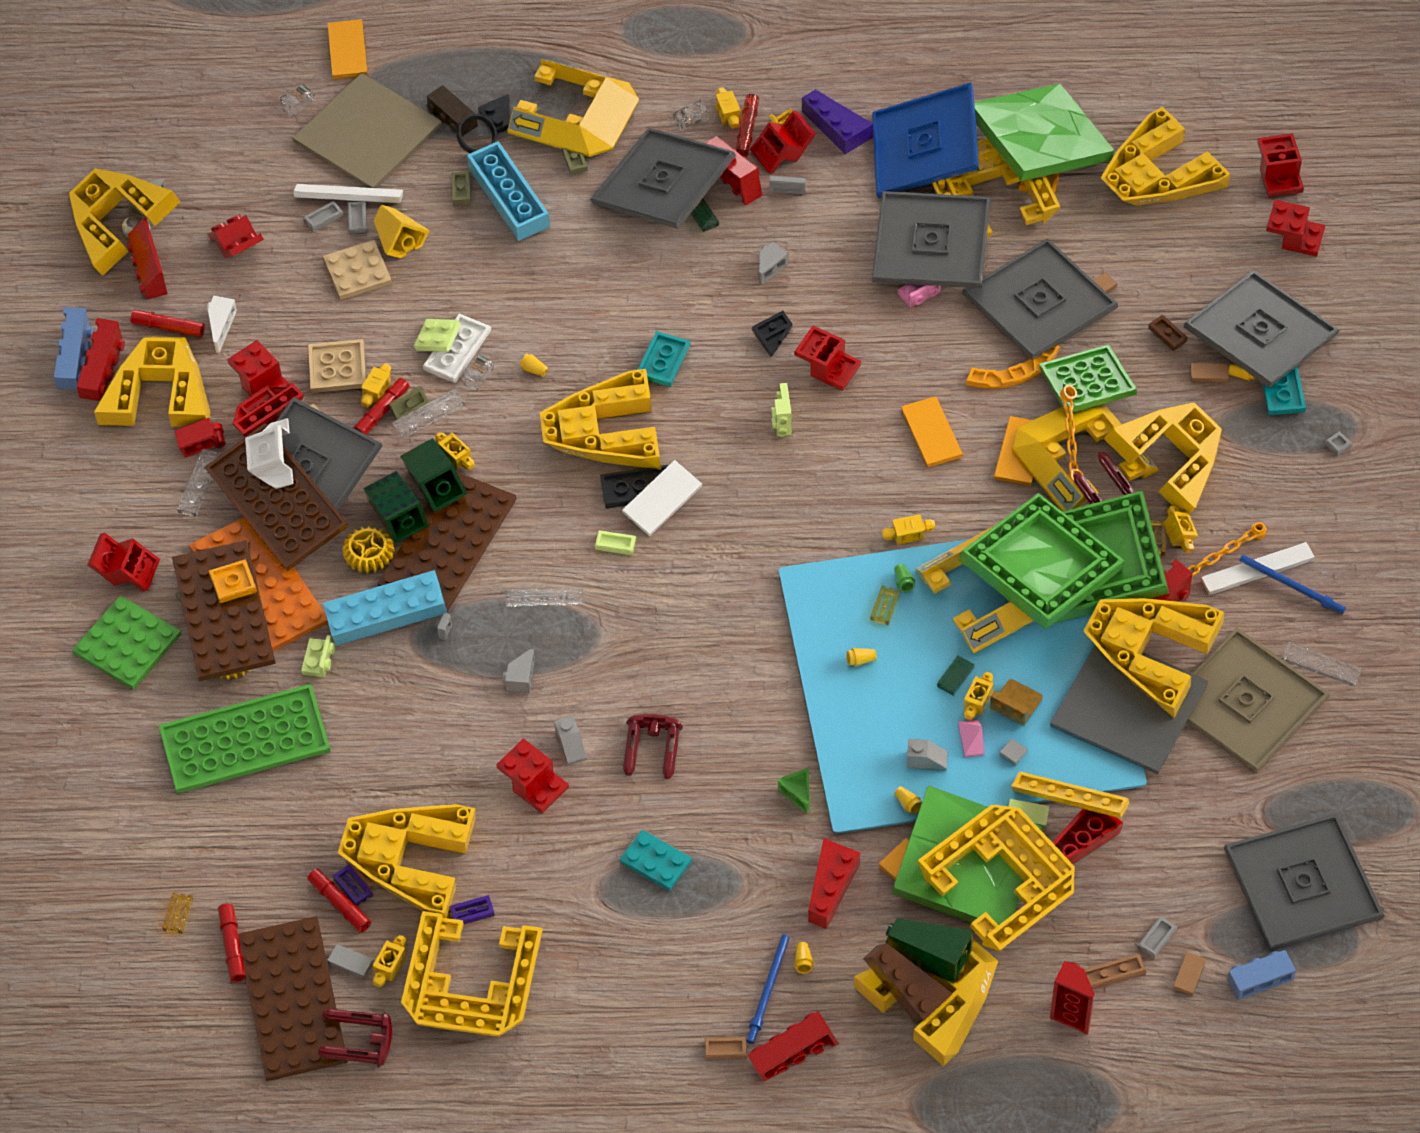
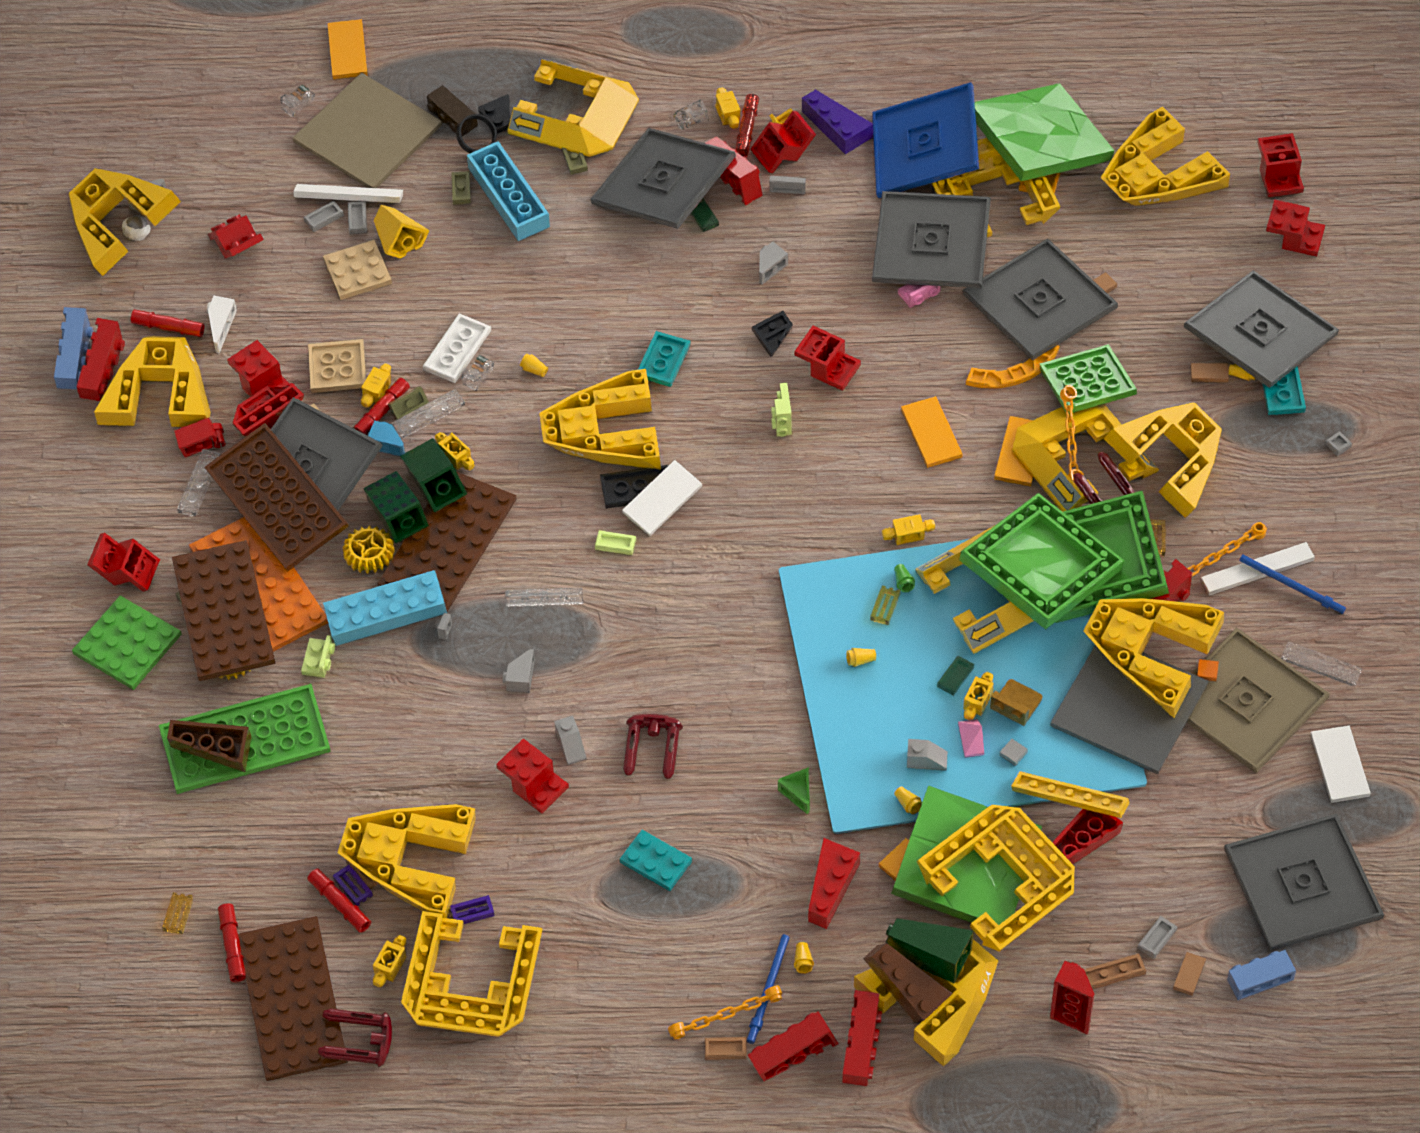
(146, 260): red slope -> none
(214, 742): none -> reddish brown wedge
(232, 581): light orange tile -> none
(266, 455): white piece -> none
(350, 961): light grey tile -> none
(387, 437): none -> dark azure slope
(437, 335): yellowish green plate -> none
(678, 1029): none -> light orange piece
(861, 1038): none -> red wedge
(1036, 812): yellowish green tile -> none
(1168, 332): reddish brown plate -> none
(1180, 529): yellow piece -> none
(1208, 669): none -> orange tile
(1340, 764): none -> white tile

